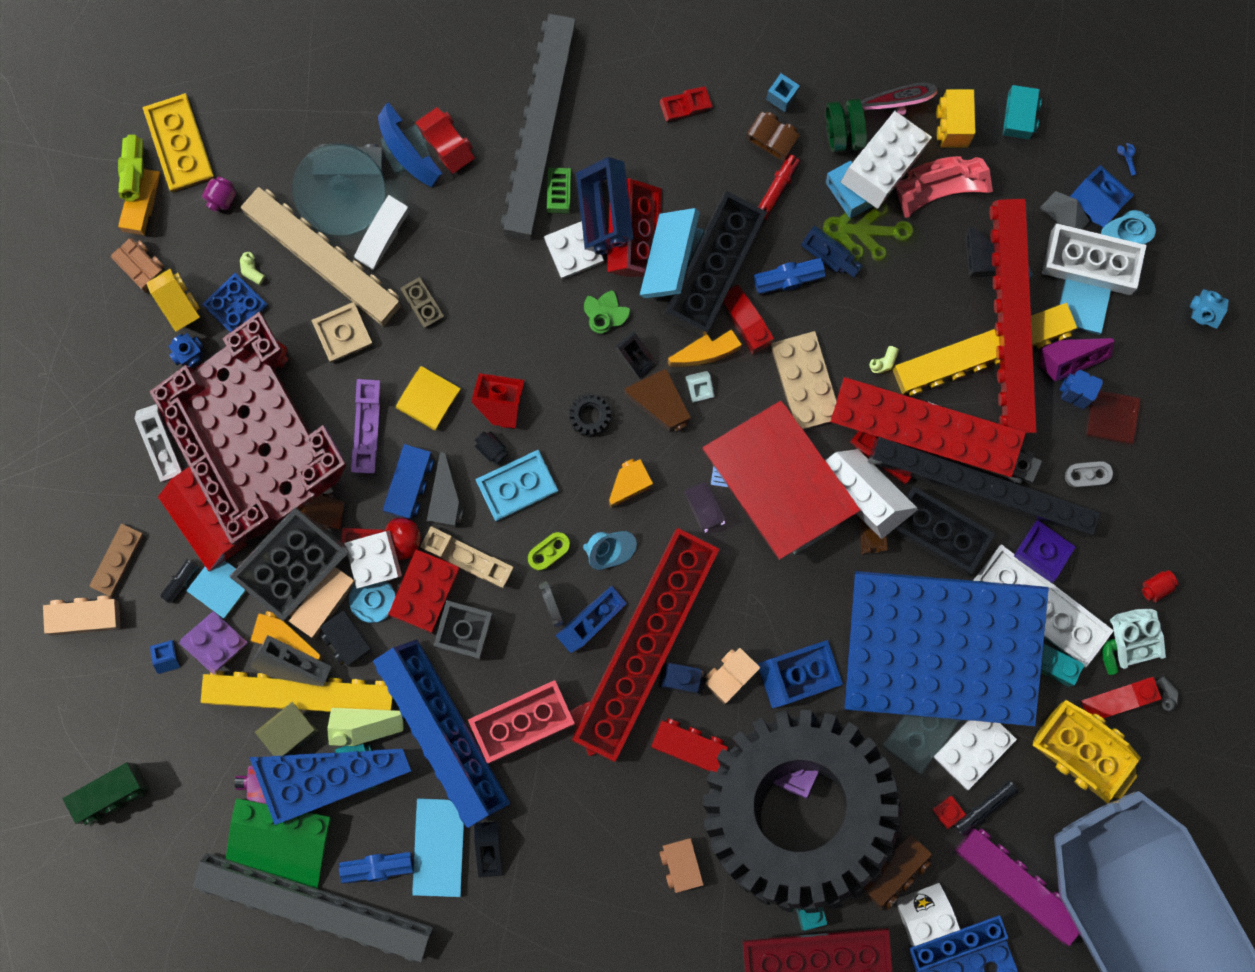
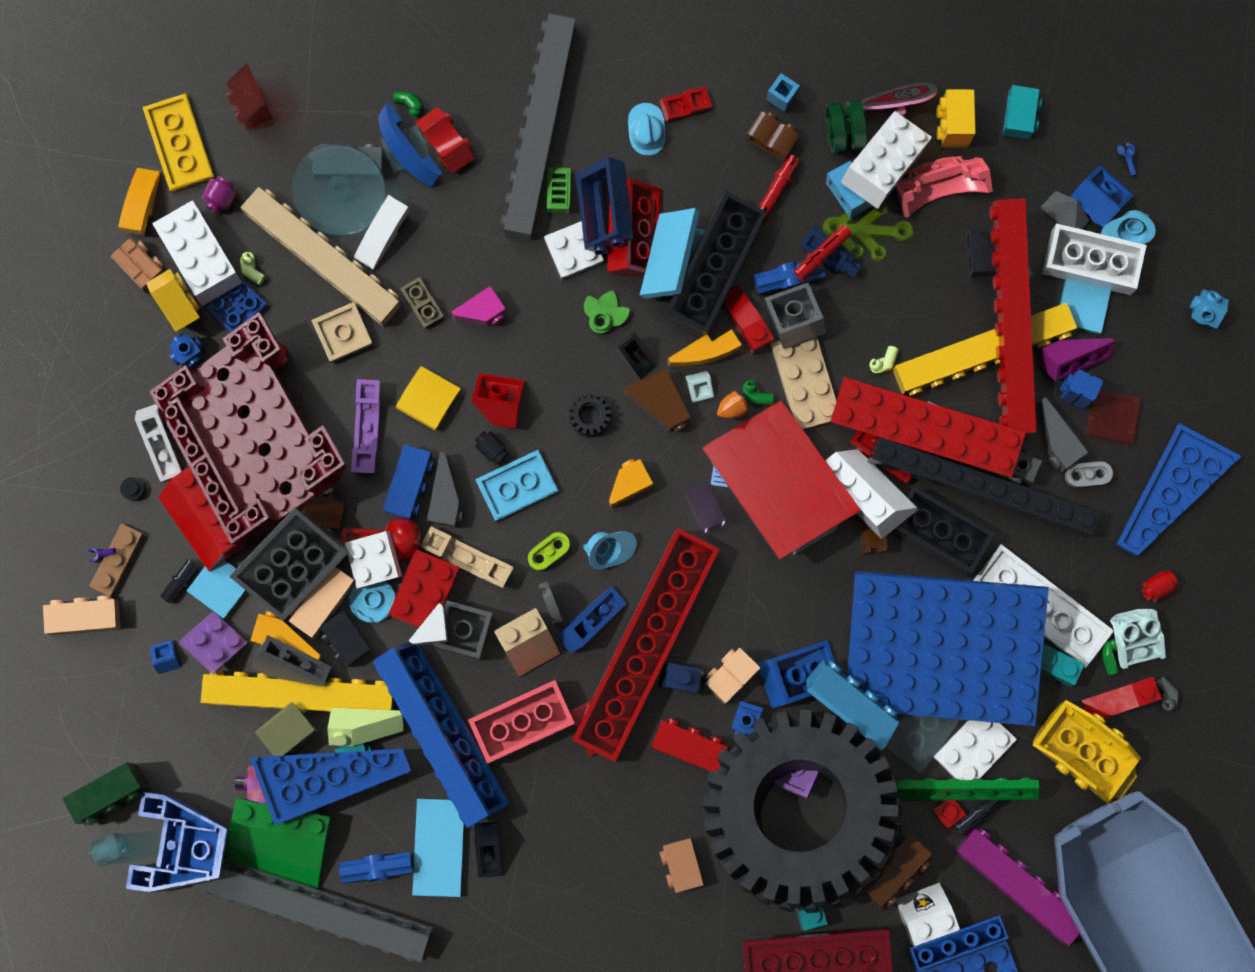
(101, 553): none -> dark purple hand
(108, 849): none -> clear light blue slope
(130, 168): lime piece -> none
(131, 488): none -> black plate
(188, 850): none -> blue wedge
(197, 253): none -> white brick
(248, 98): none -> clear red slope
(409, 99): none -> green arm
(433, 629): none -> white slope
(481, 309): none -> dark pink slope
(527, 642): none -> tan slope
(646, 129): none -> medium azure piece
(732, 406): none -> orange plate
(745, 709): none -> blue brick
(755, 396): none -> green arm
(795, 315): none -> dark grey brick
(815, 259): none -> red pin
(852, 703): none -> dark azure slope
(968, 789): none -> green plate
(1044, 551): dark purple plate -> none
(1059, 439): none -> dark grey slope
(1180, 477): none -> blue wing

